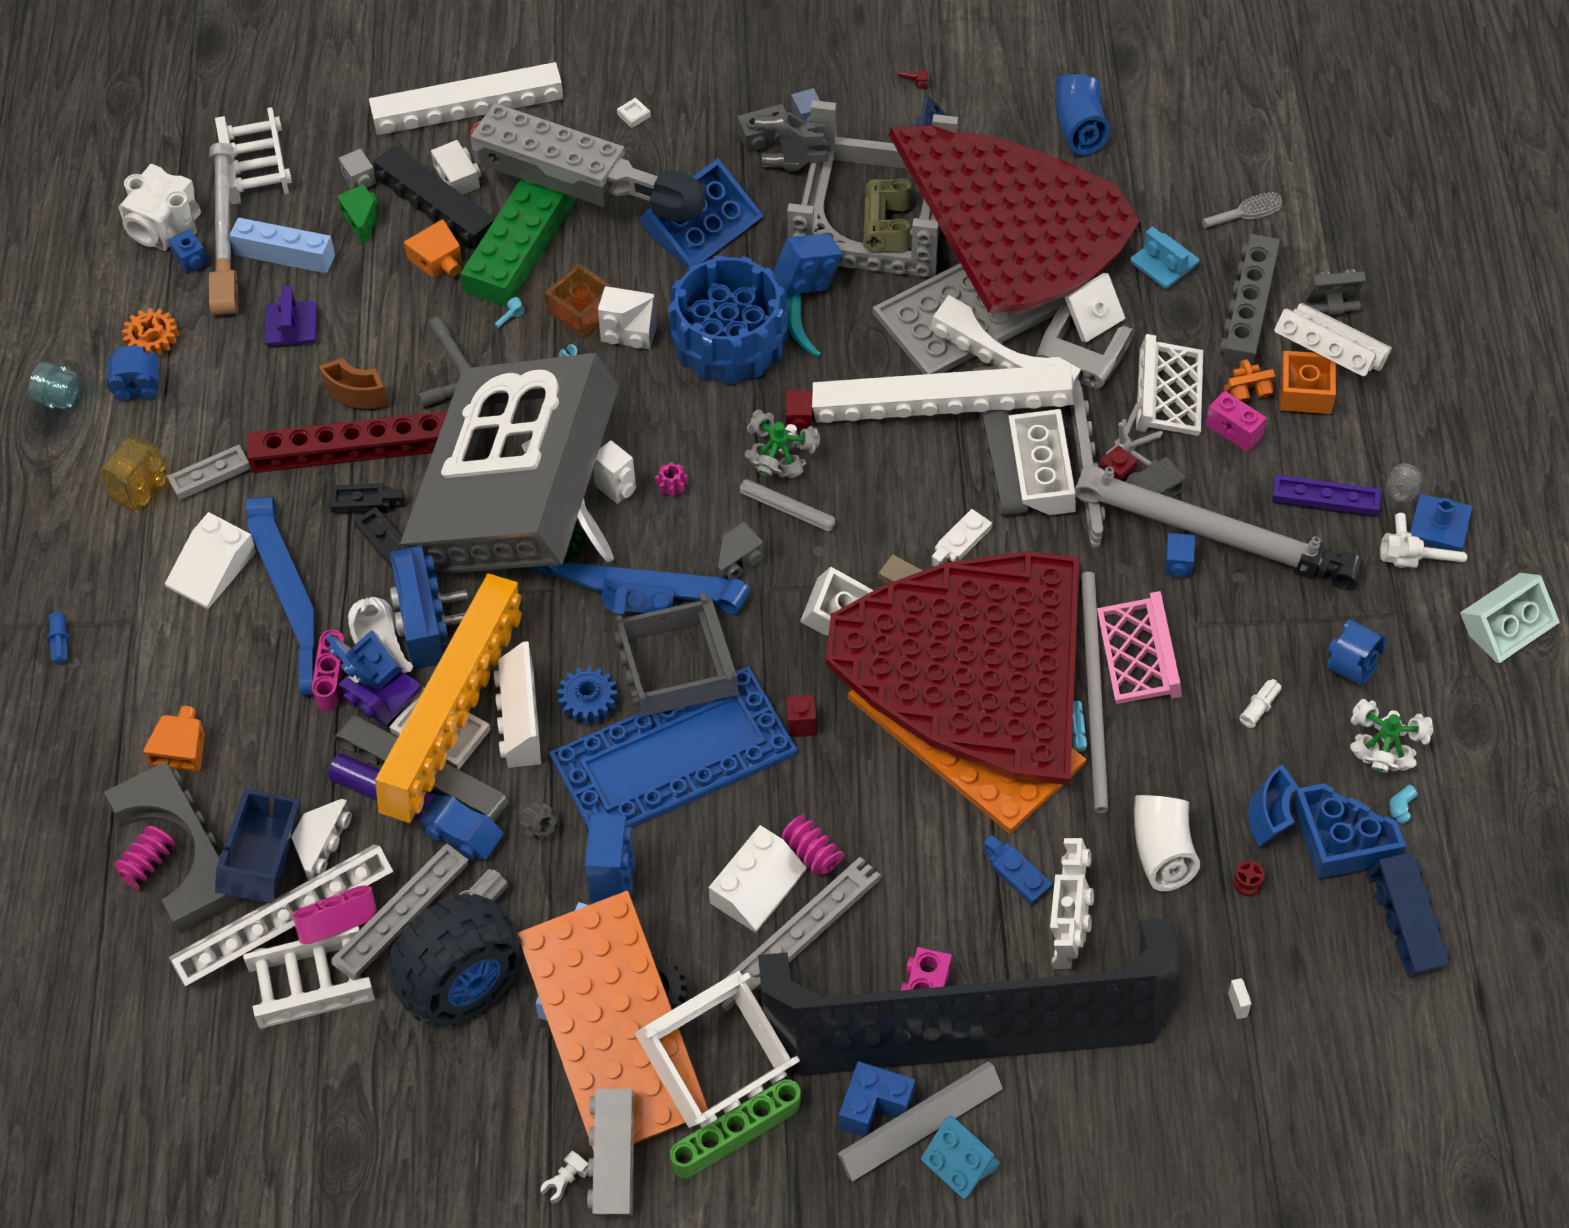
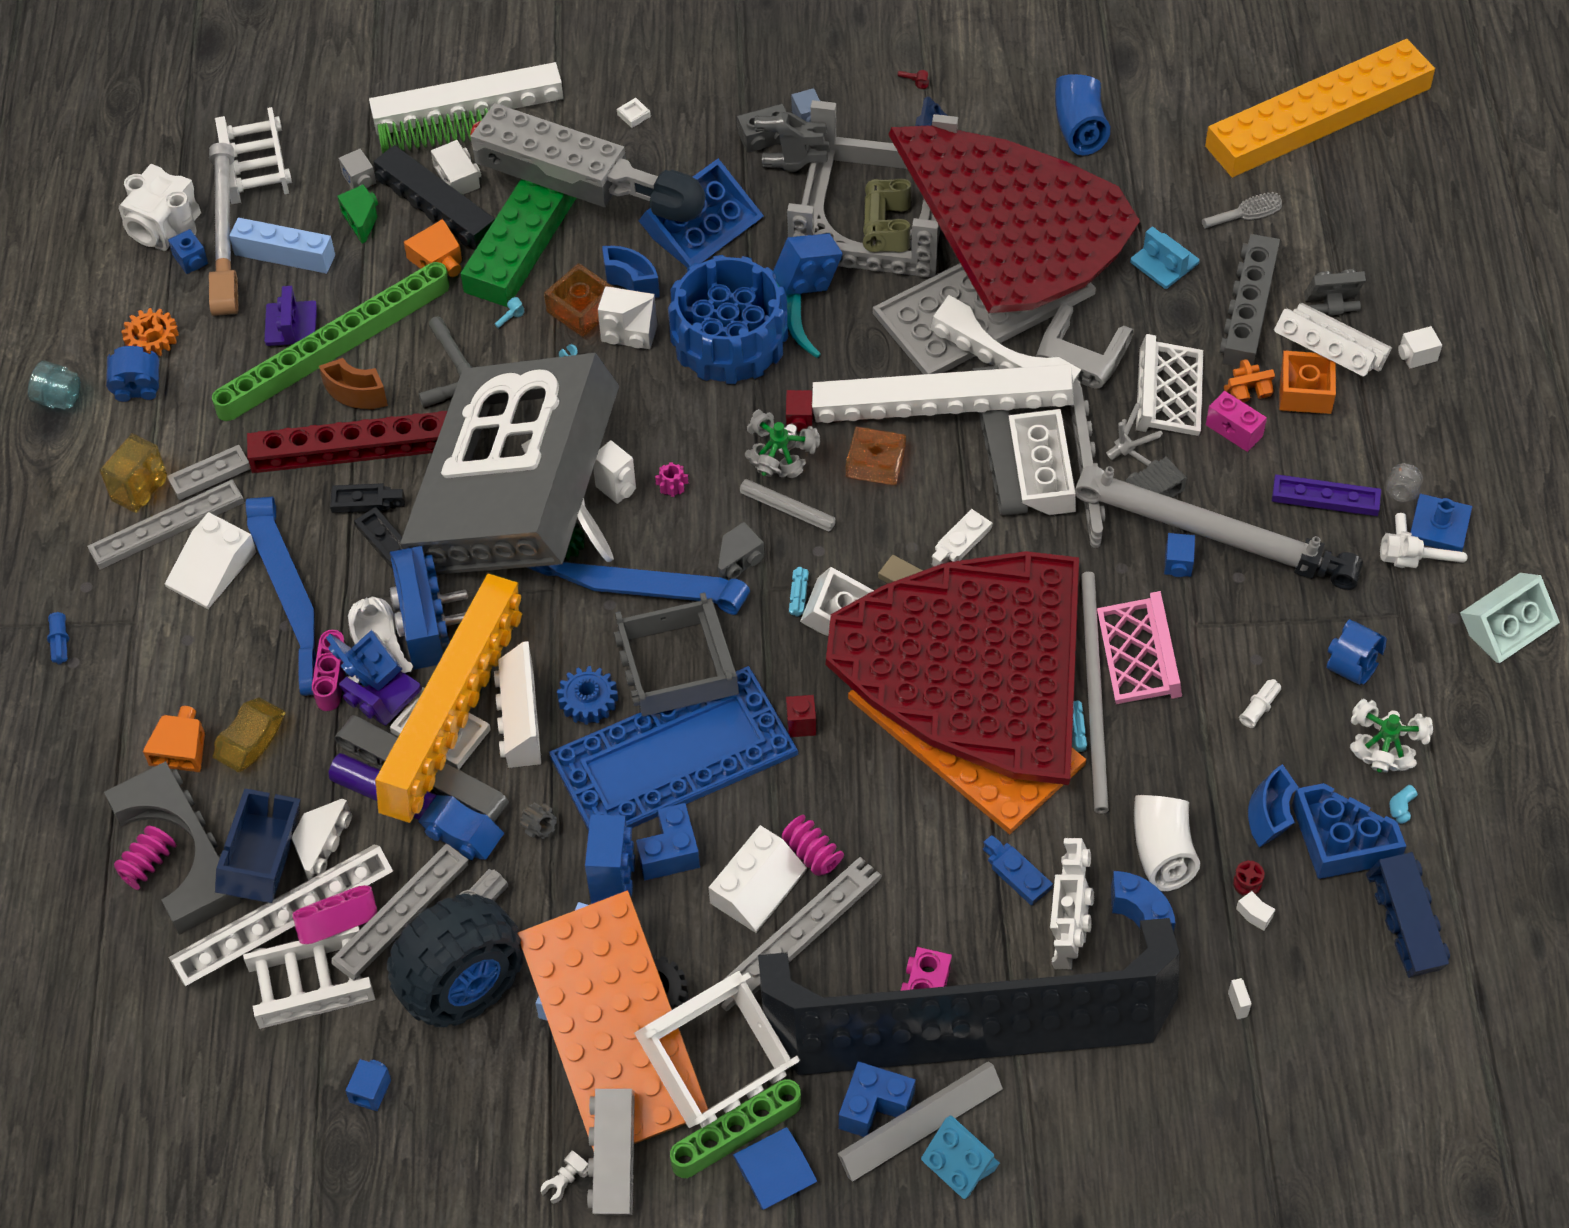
(165, 524): none -> light grey tile
(248, 734): none -> clear yellow brick
(330, 341): none -> bright green beam
(368, 1084): none -> blue brick
(384, 132): none -> bright green piece
(630, 270): none -> blue brick
(635, 597): blue bracket -> none
(672, 849): none -> blue brick
(774, 1168): none -> blue slope
(798, 591): none -> medium azure axle
(875, 455): none -> clear orange brick
(1094, 307): white plate -> none
(1121, 461): dark red brick -> none
(1138, 899): none -> blue brick
(1255, 910): none -> white piece
(1319, 107): none -> light orange brick
(1420, 347): none -> white brick

